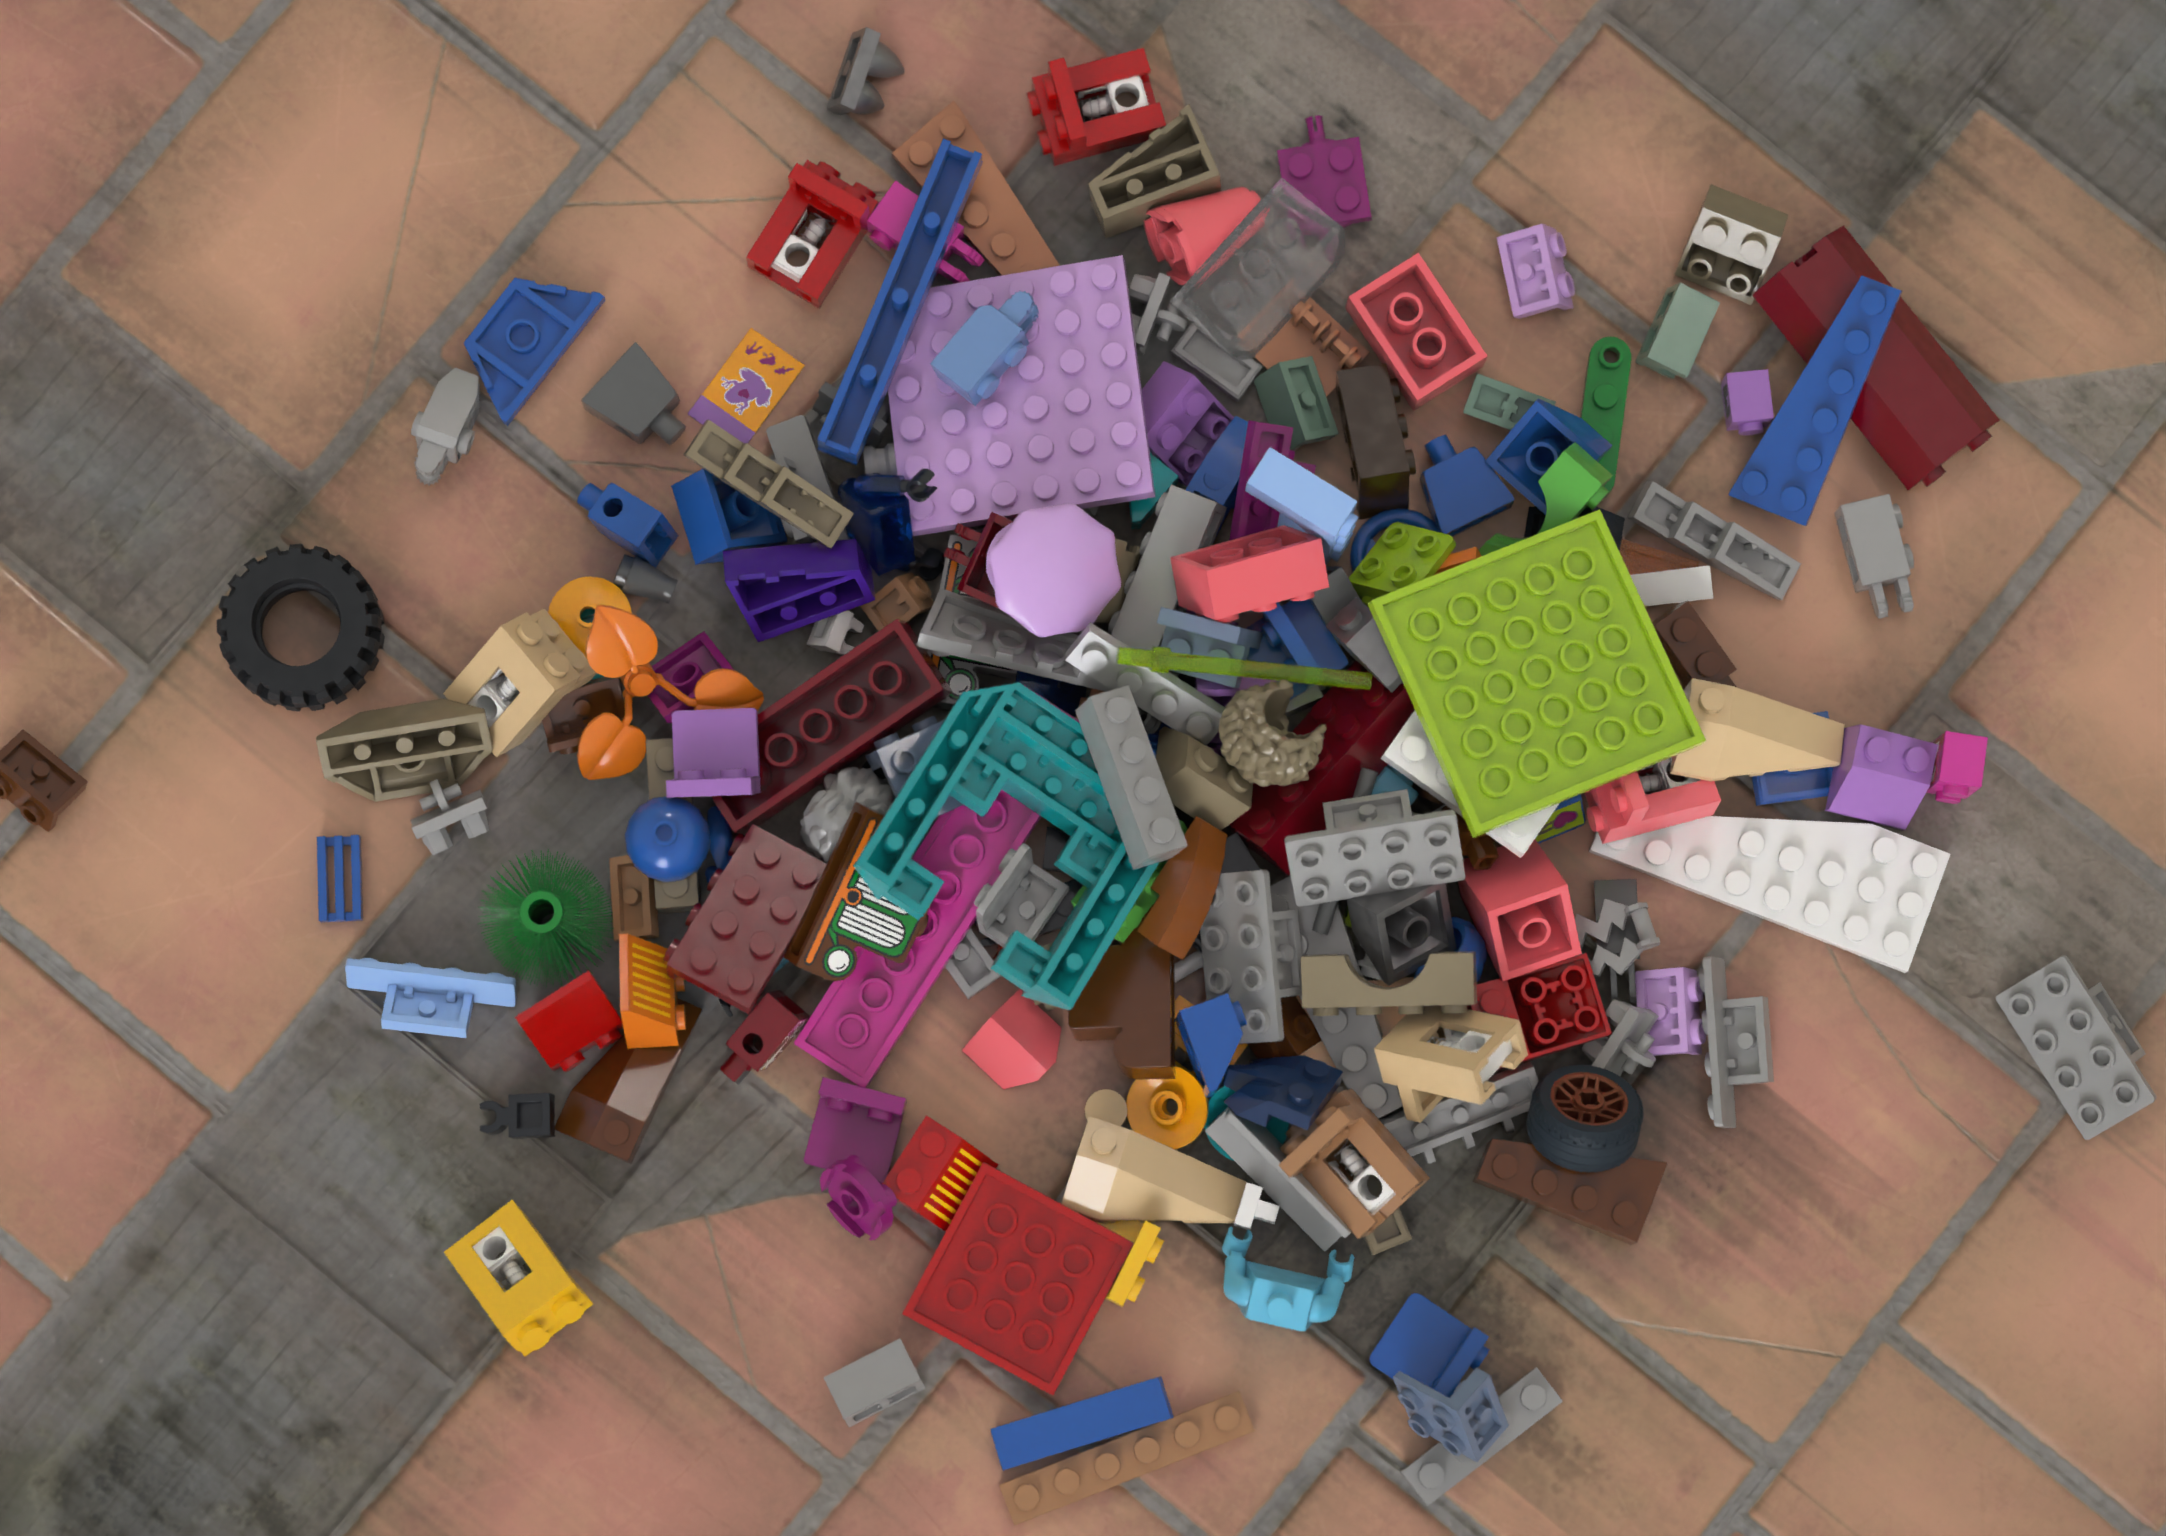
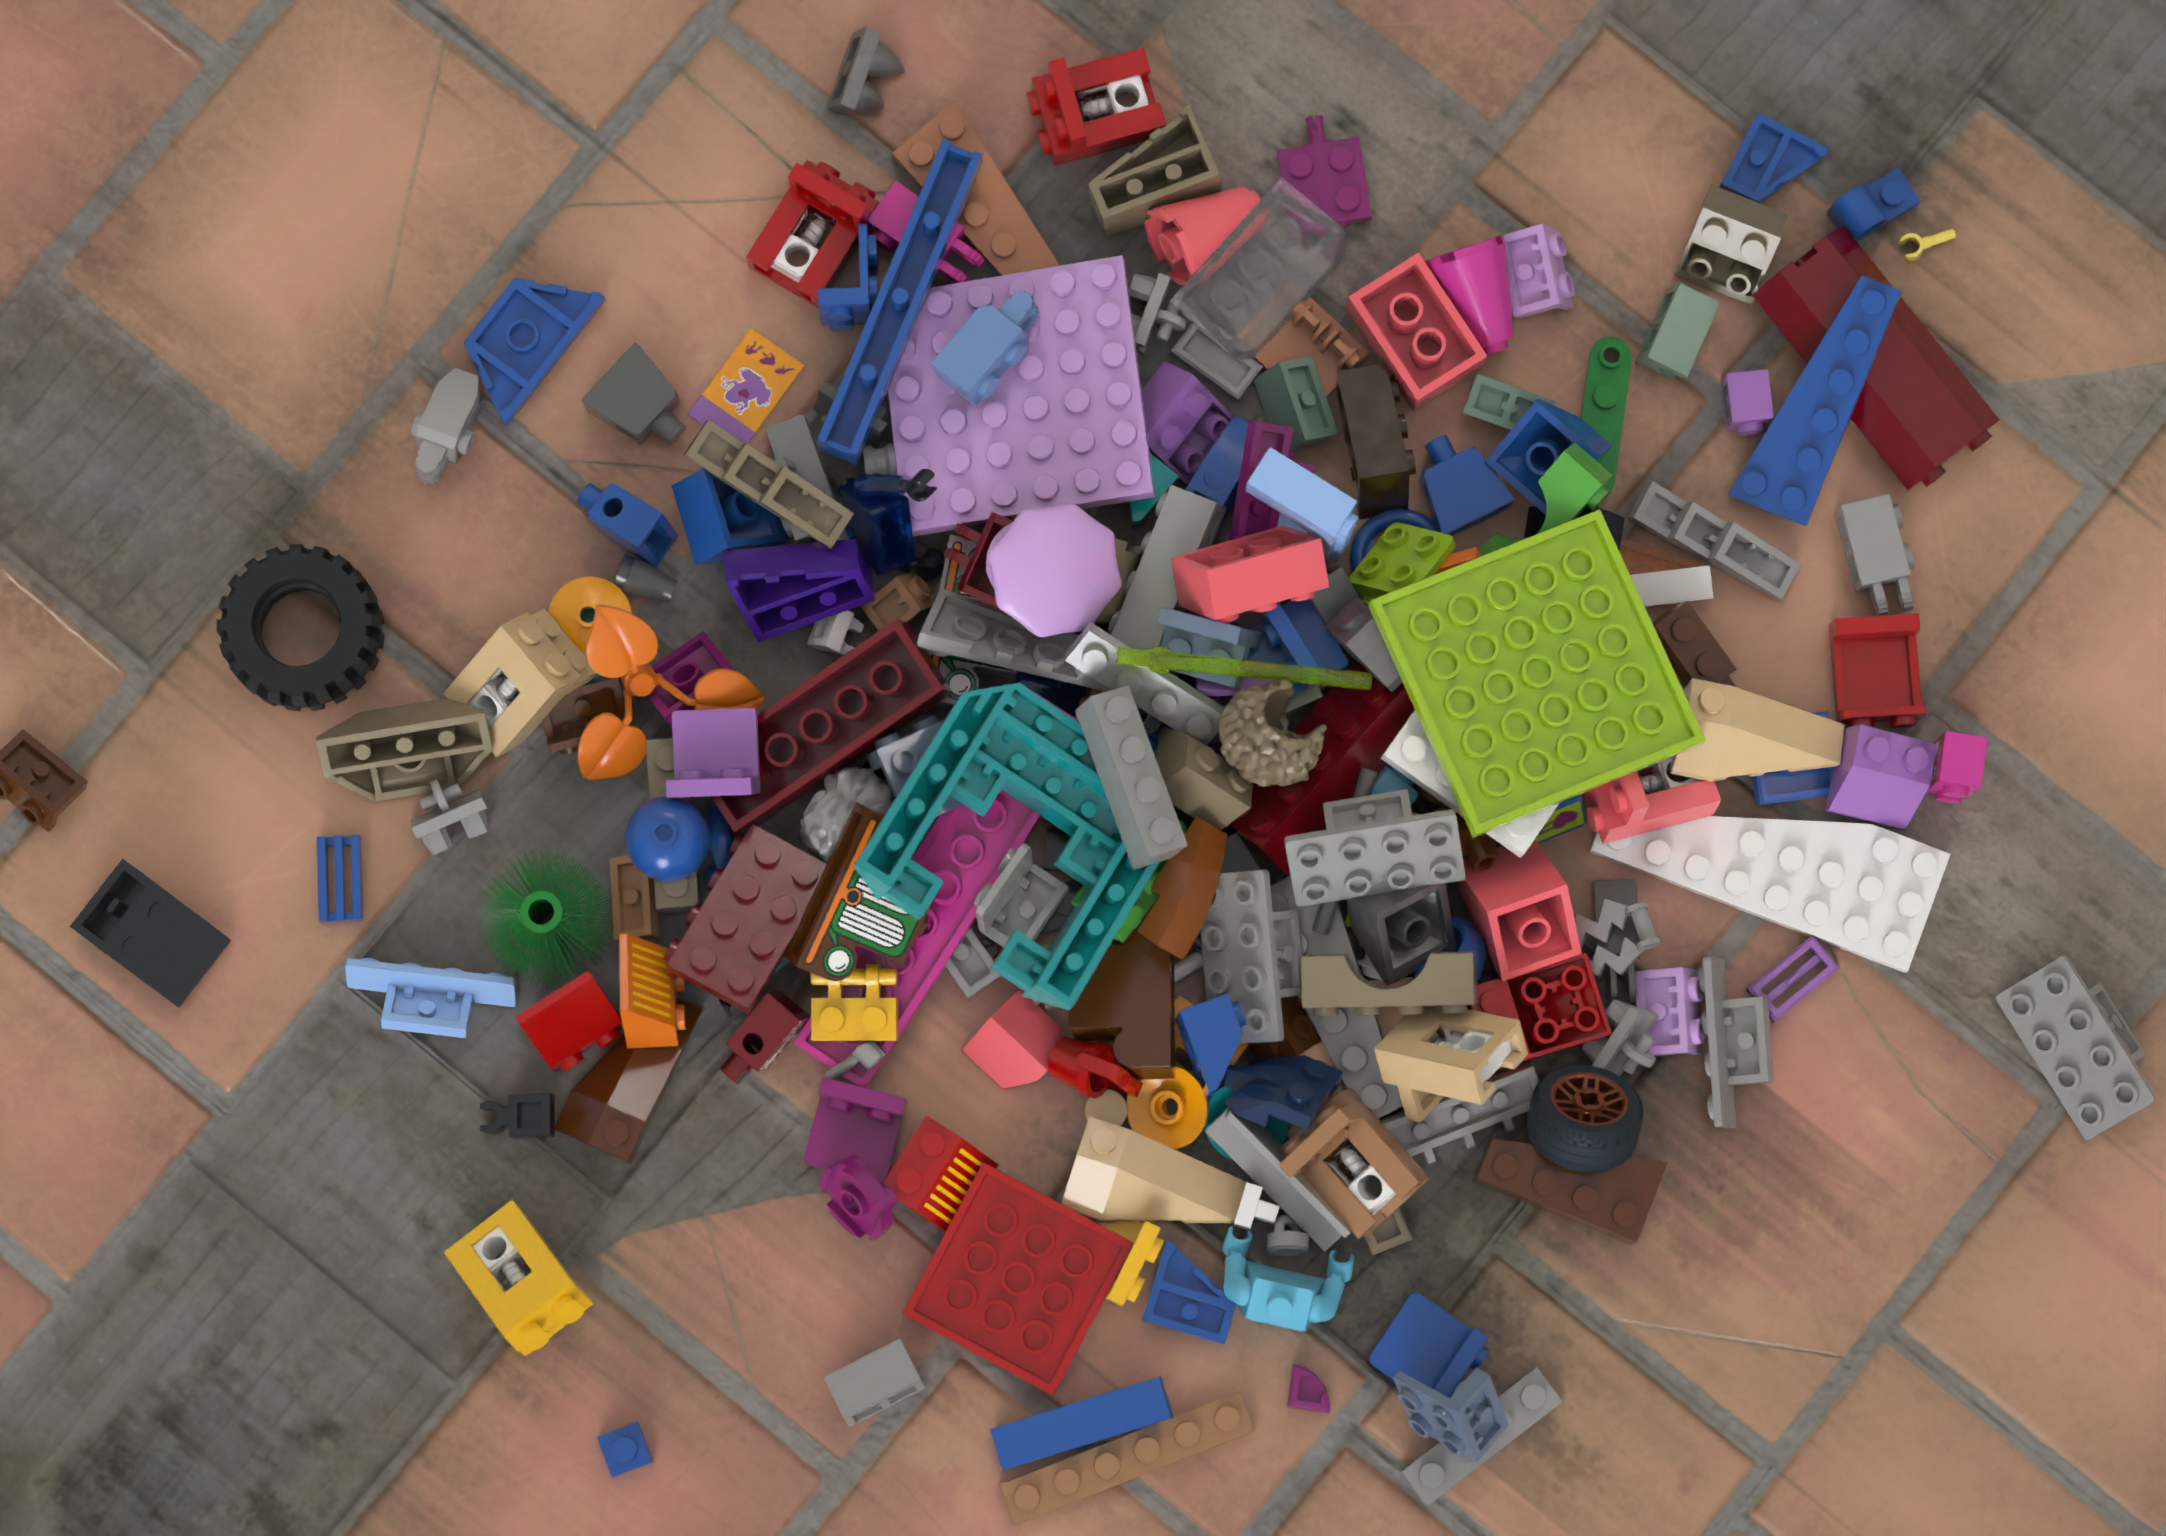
(150, 933): none -> black slope
(625, 1449): none -> blue plate
(851, 306): none -> blue bracket
(856, 1018): none -> yellow plate
(867, 1054): none -> light grey hand
(1090, 1068): none -> red piece
(1187, 1299): none -> blue wing
(1287, 1243): none -> light grey tile
(1307, 1391): none -> magenta tile
(1479, 290): none -> dark pink cone
(1770, 159): none -> blue wing
(1820, 955): none -> medium lavender tile
(1873, 206): none -> blue plate
(1876, 670): none -> red panel
(1925, 242): none -> light yellow hand

